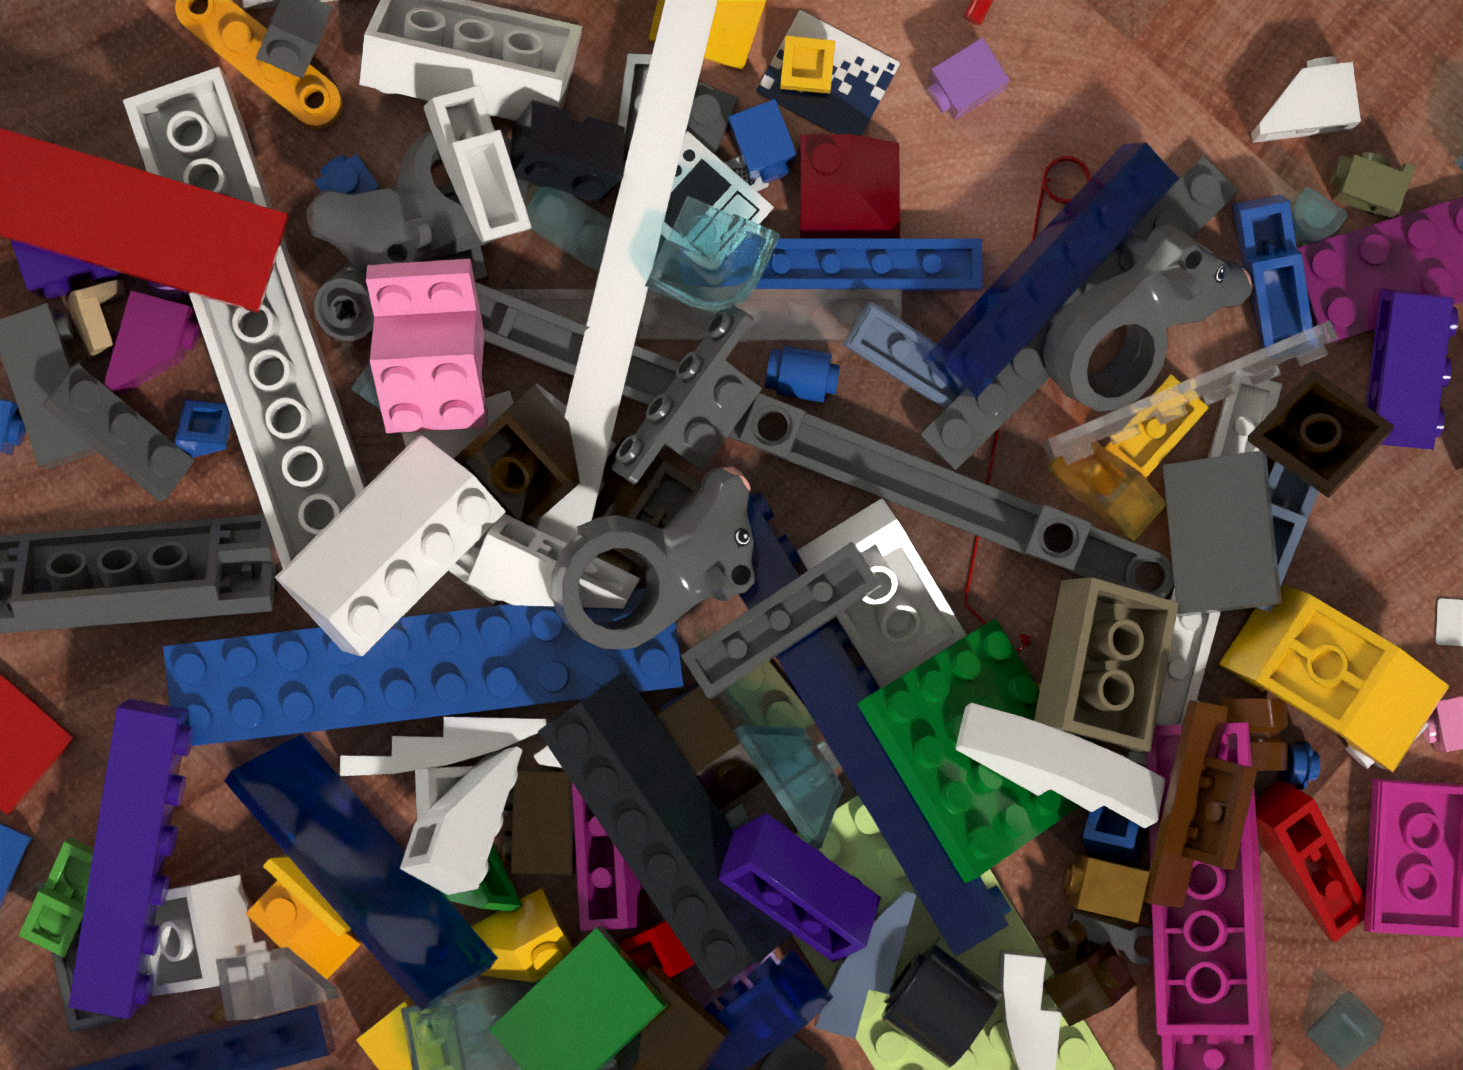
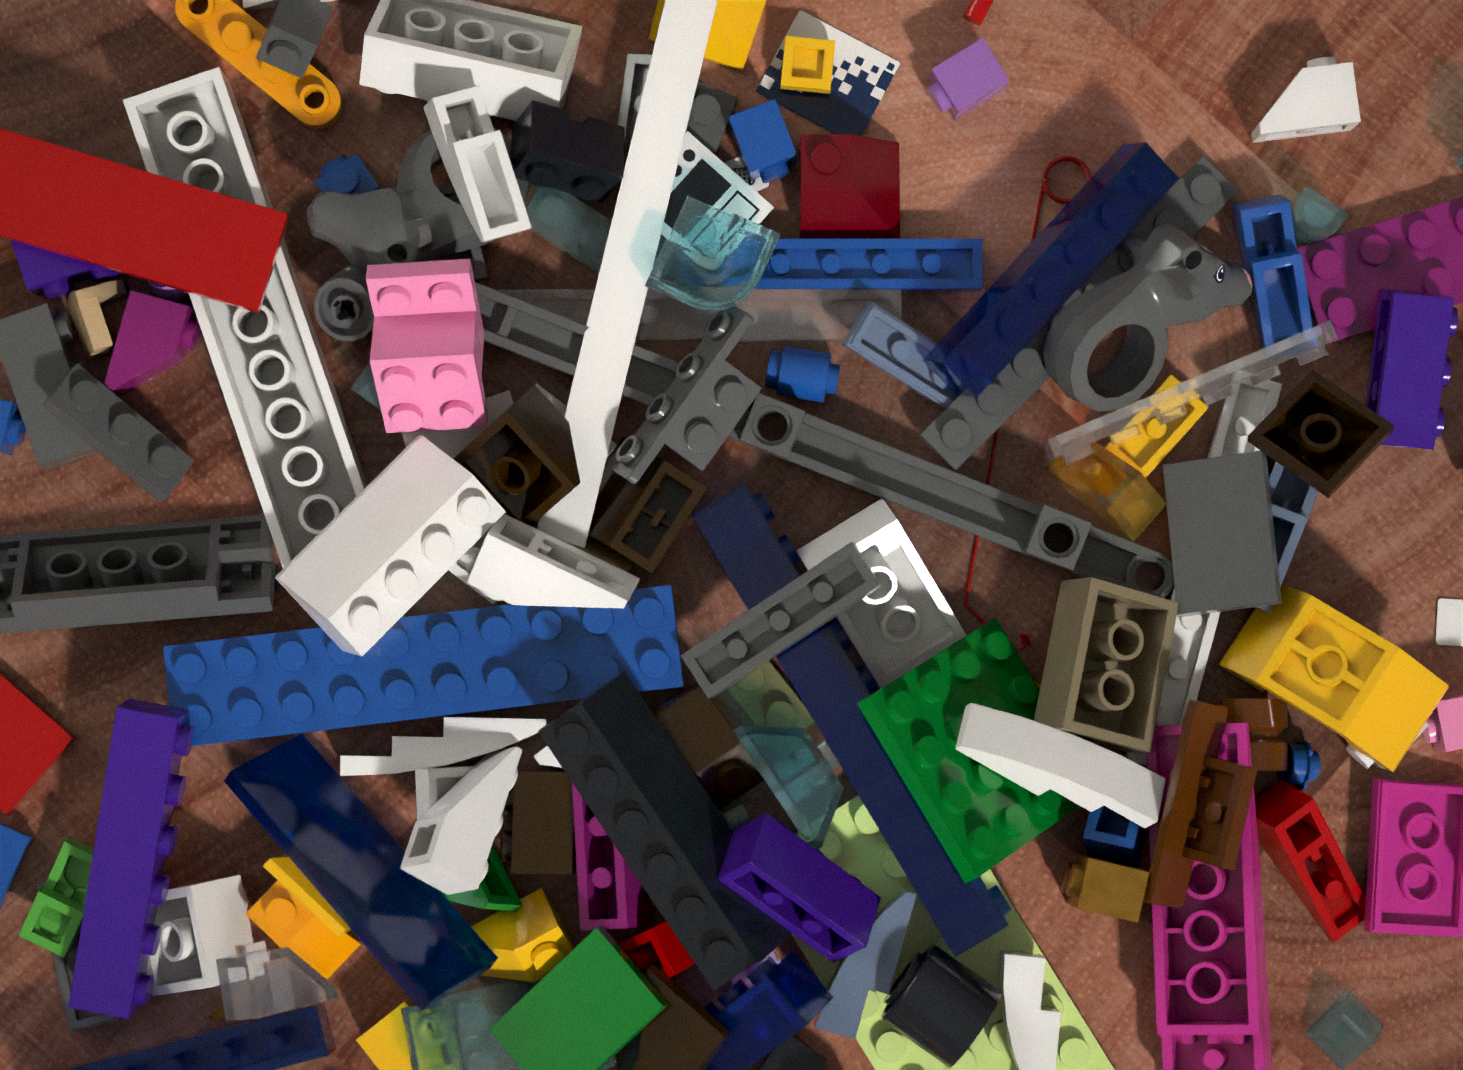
(203, 427): blue slope -> none
(692, 559): dark grey animal -> none
(1085, 980): dark brown brick -> none
(1105, 928): dark grey bar -> none
(1371, 184): olive brick -> none

